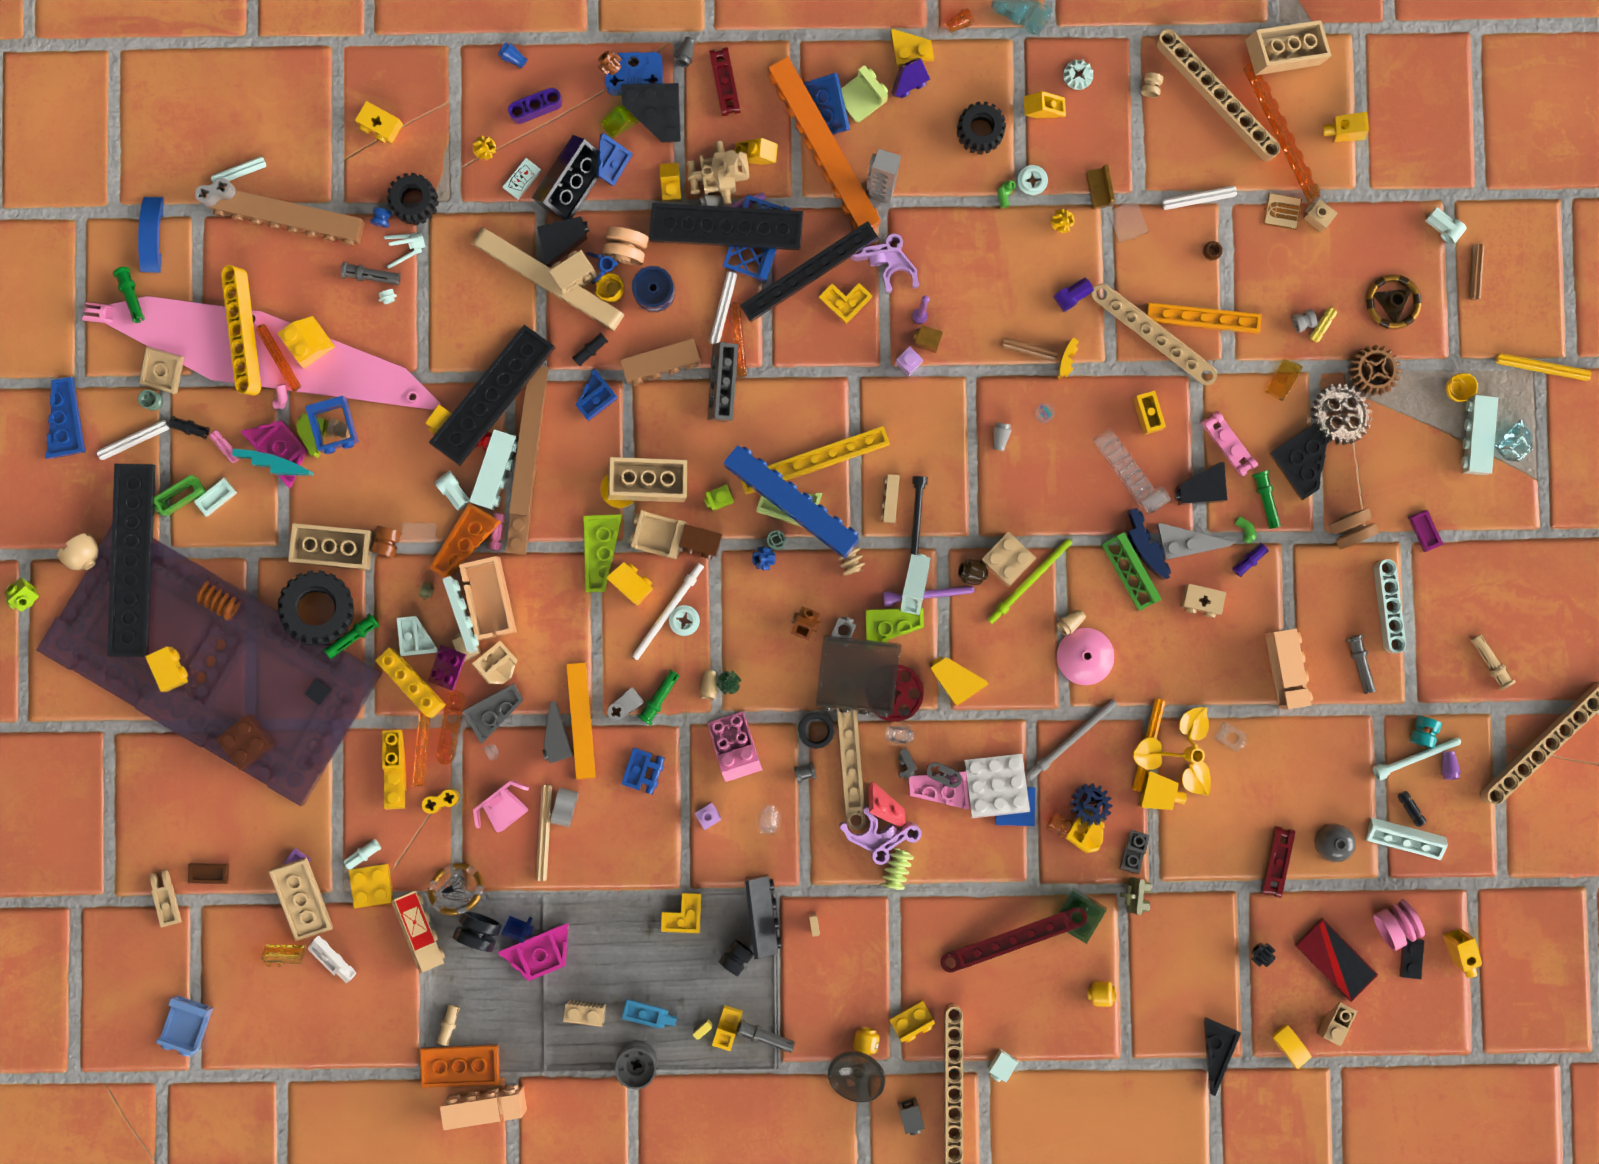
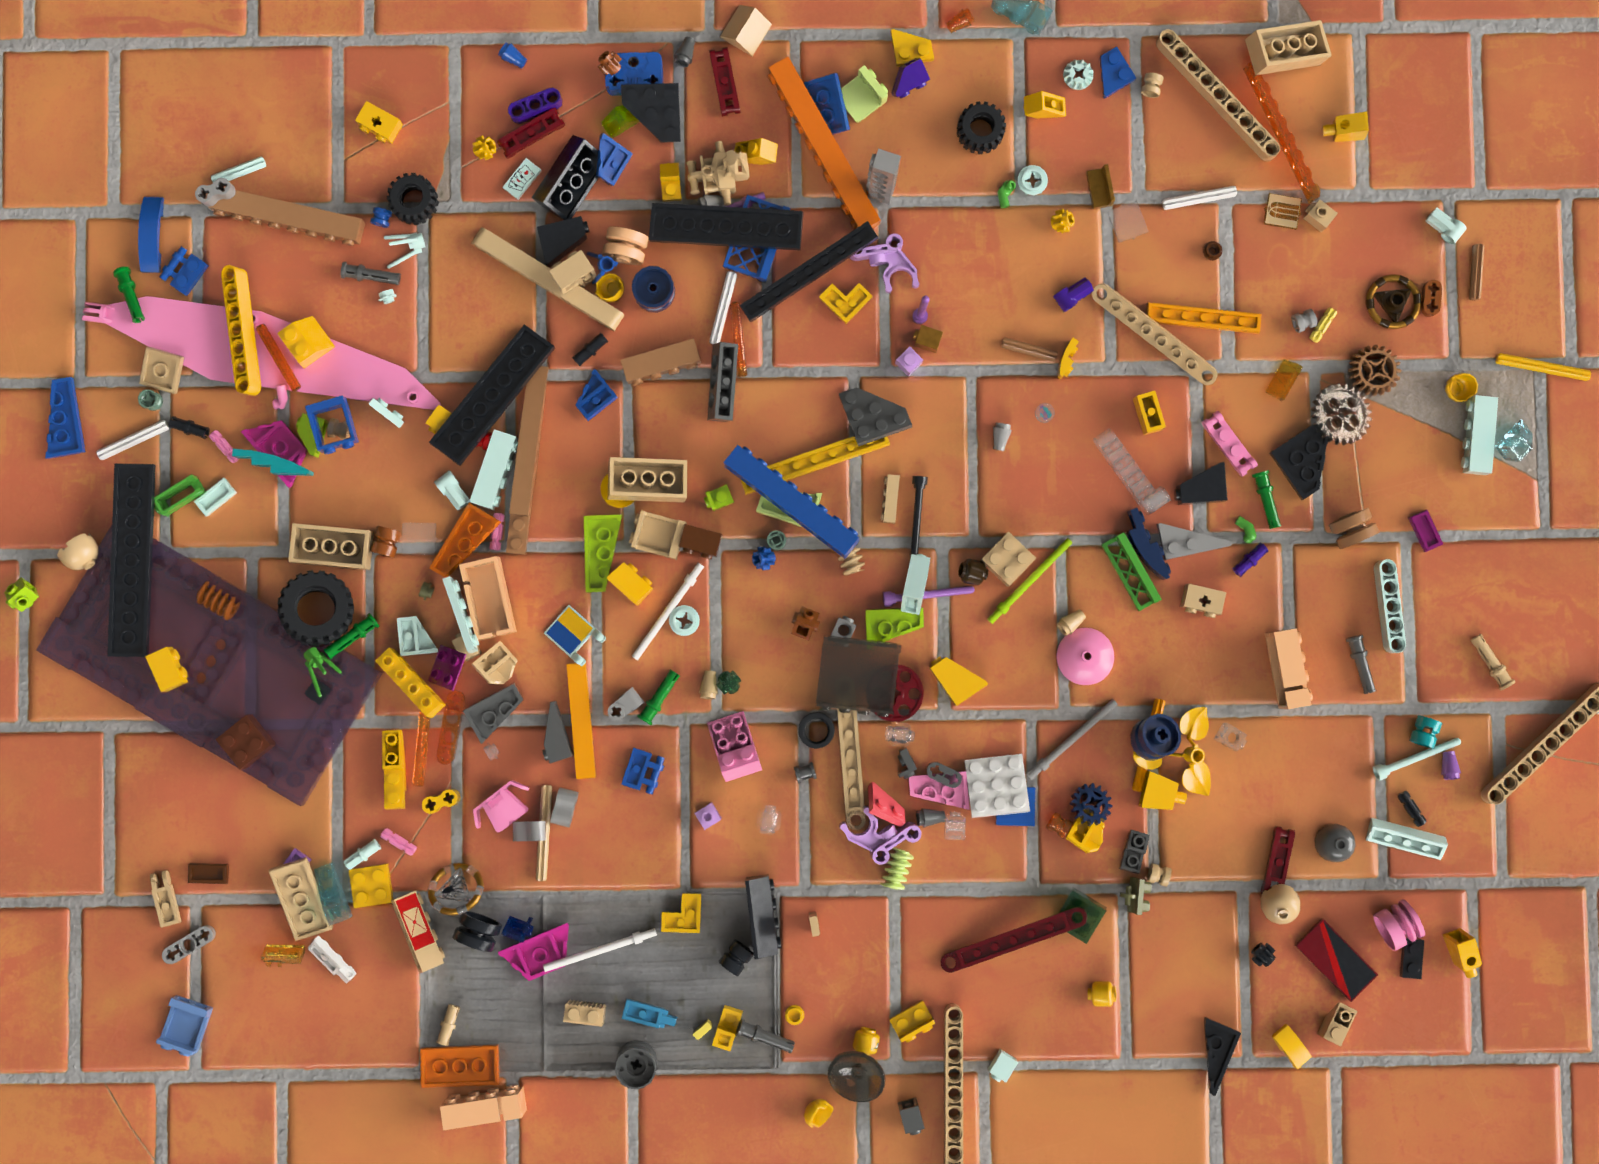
(189, 273): none -> blue plate
(198, 932): none -> light grey beam
(315, 659): none -> bright green plant
(332, 895): none -> clear light blue slope
(380, 406): none -> light aqua plate
(398, 841): none -> bright pink axle
(529, 831): none -> light grey axle
(531, 132): none -> dark red plate
(571, 632): none -> flag
(636, 938): none -> white bar
(746, 29): none -> slope
(794, 1014): none -> yellow plate
(817, 1112): none -> yellow hair
(873, 416): none -> dark grey plate
(929, 817): none -> dark grey cone
(955, 826): none -> clear brick
(1115, 72): none -> blue wing
(1155, 737): none -> dark blue wheel
(1159, 875): none -> tan wheel
(1280, 904): none -> tan cylinder
(1436, 298): none -> dark orange beam

